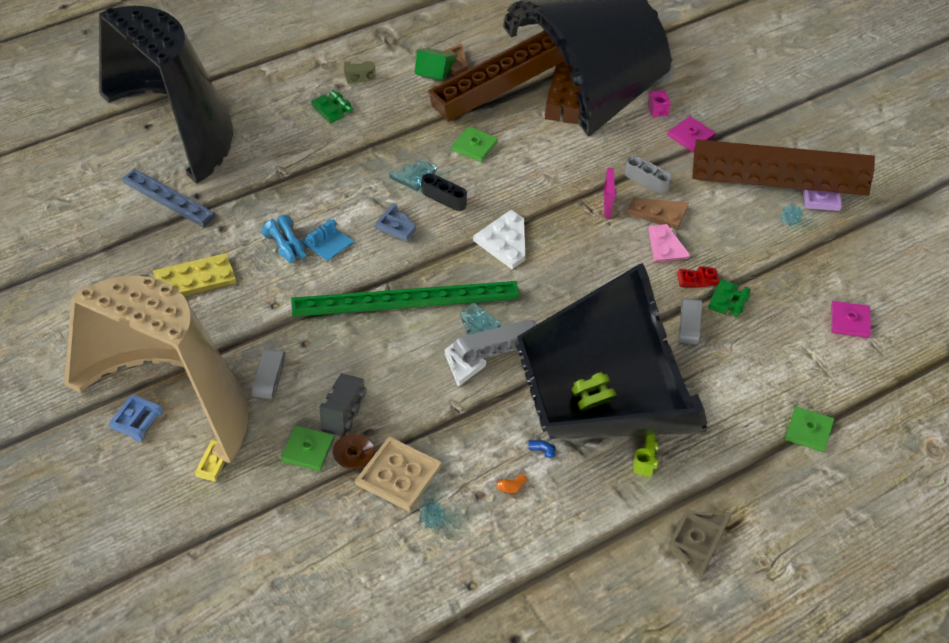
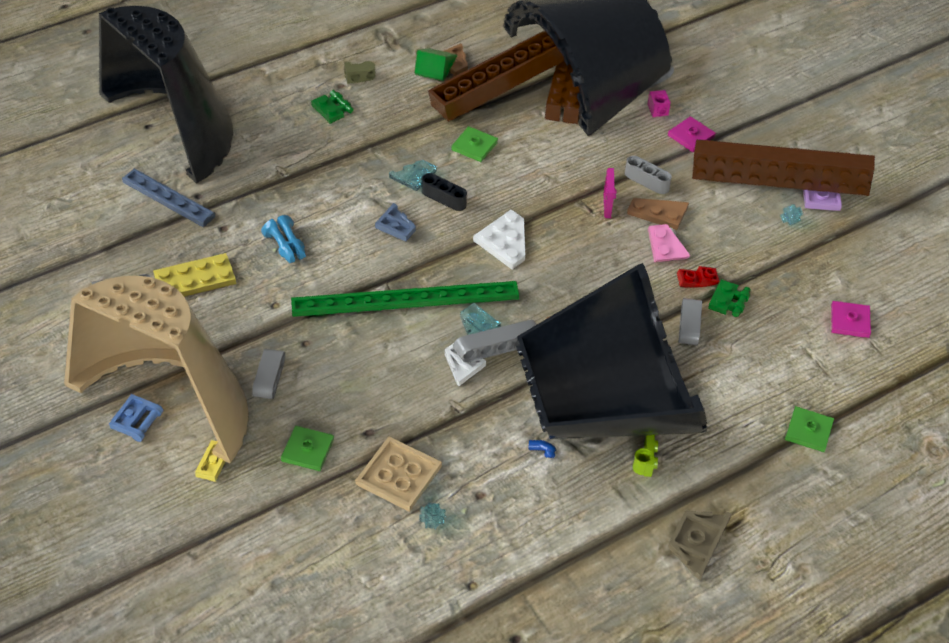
(327, 240): dark azure hinge -> none
(342, 404): dark grey wedge -> none
(353, 445): reddish brown dish -> none
(512, 486): orange arm -> none
(598, 381): lime brick -> none

